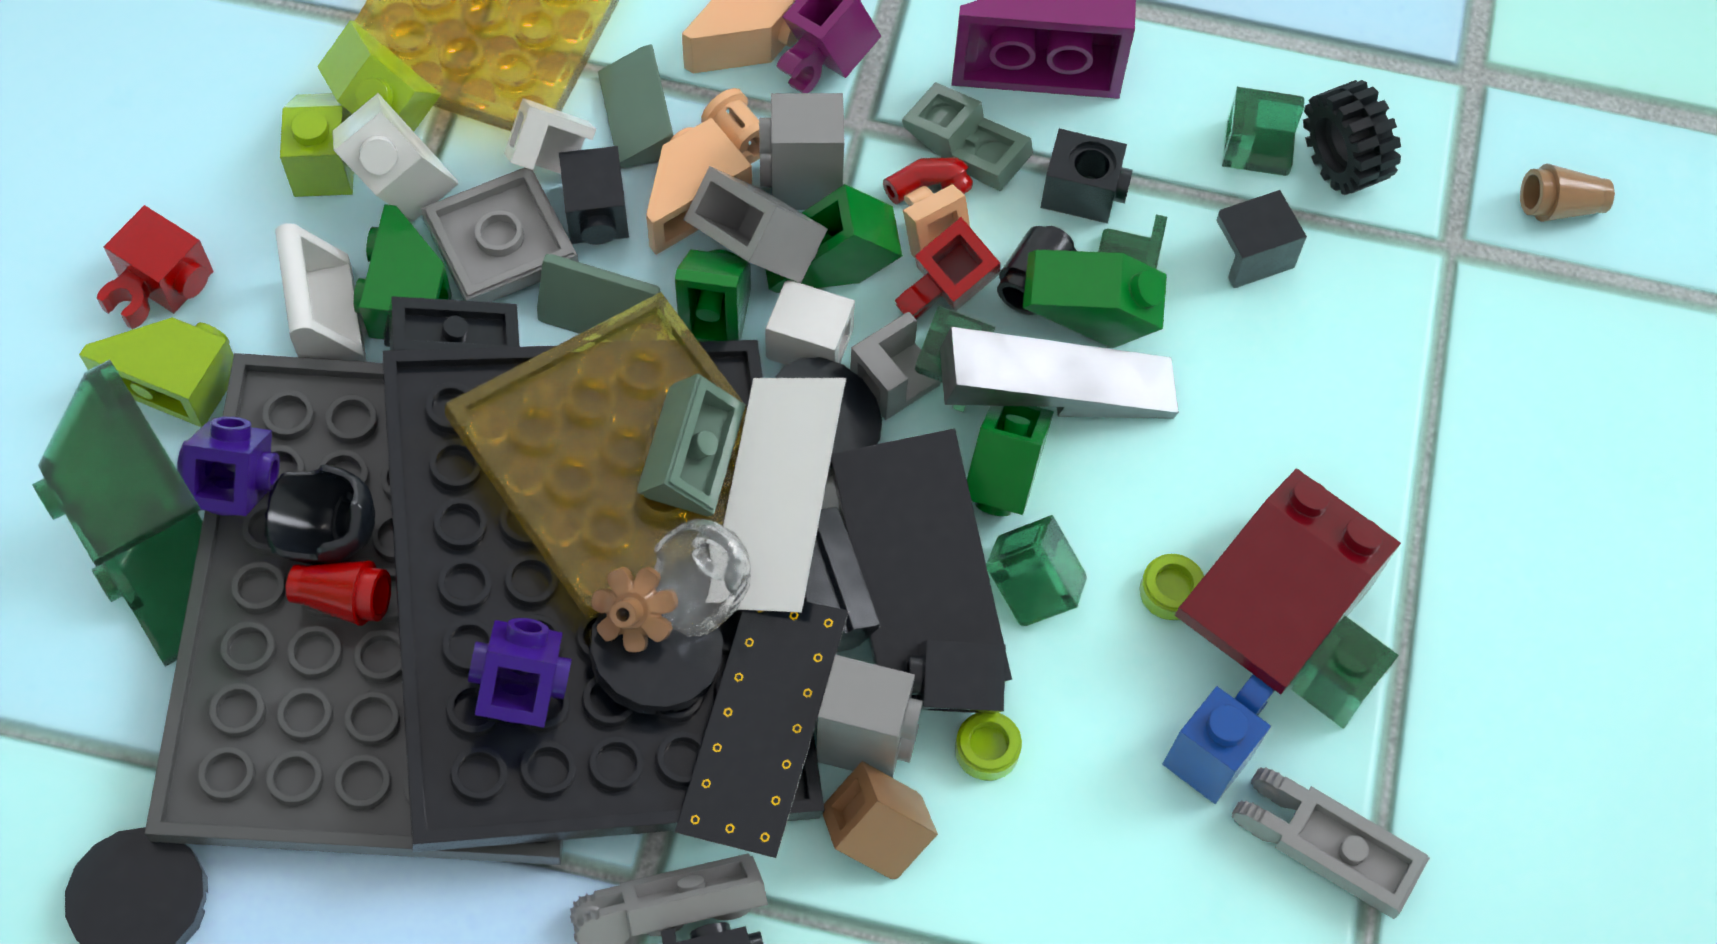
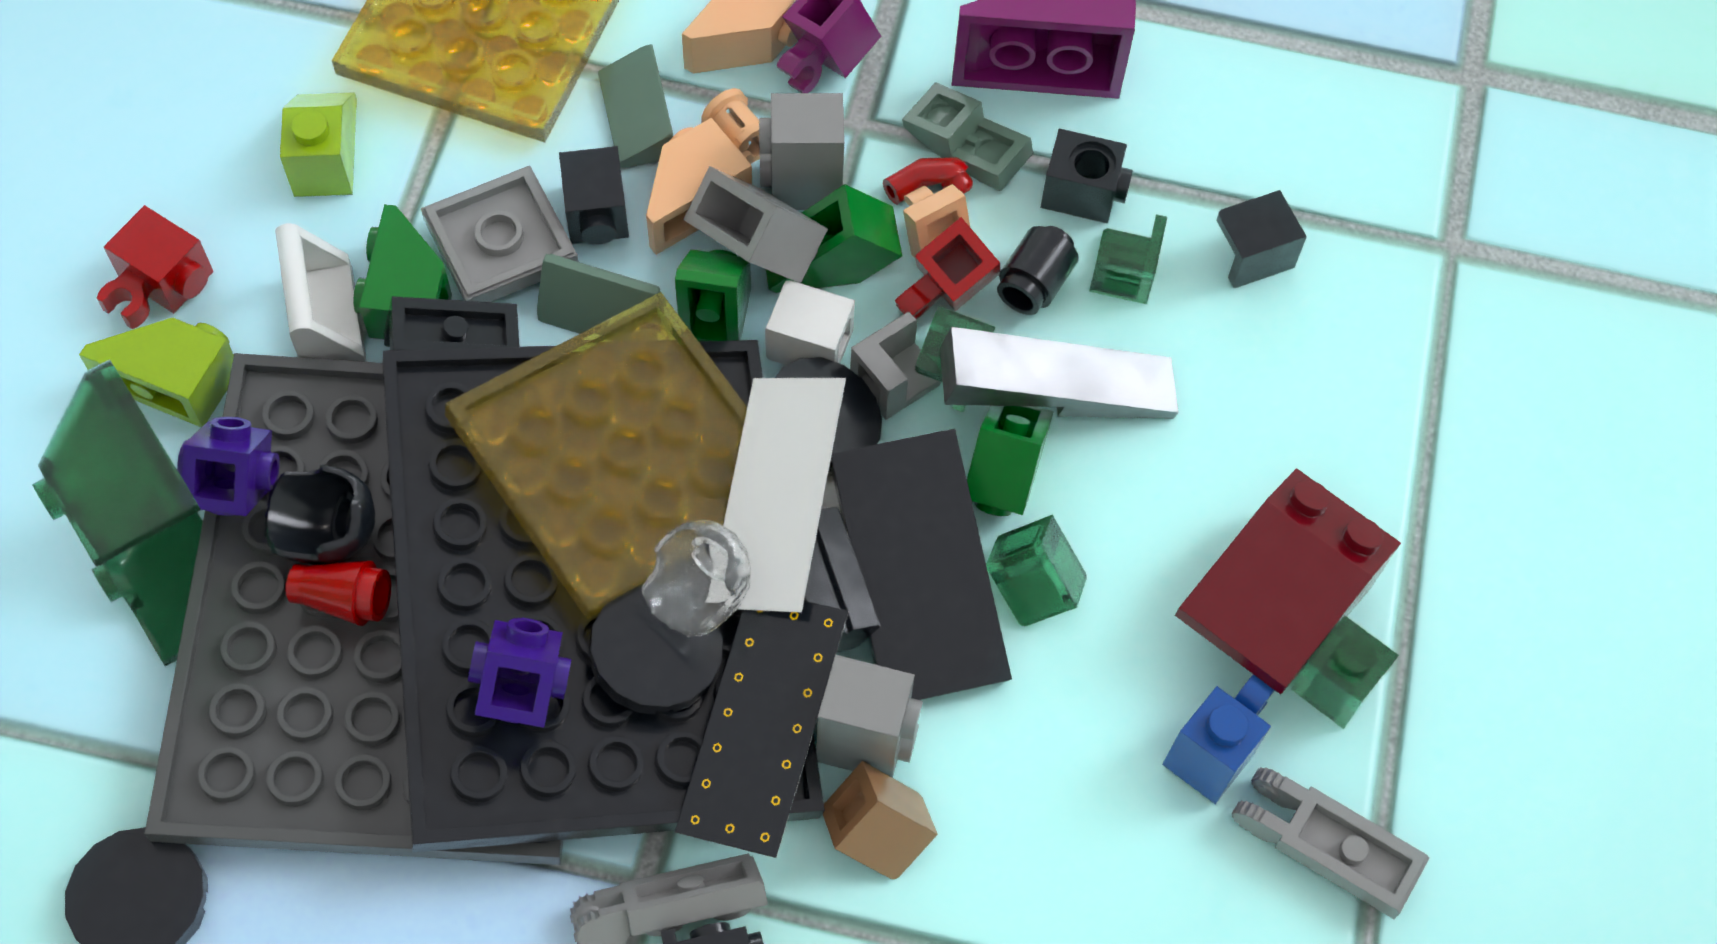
(362, 67): lime slope -> none
(391, 158): white slope -> none
(543, 133): white panel -> none
(634, 608): medium nougat plant -> none
(692, 446): sand green slope -> none
(959, 676): black brick -> none
(988, 746): lime tile -> none
(1096, 294): green slope -> none
(1168, 583): lime tile -> none
(1262, 131): clear green panel -> none
(1352, 137): black tyre -> none
(1564, 193): medium nougat cone -> none

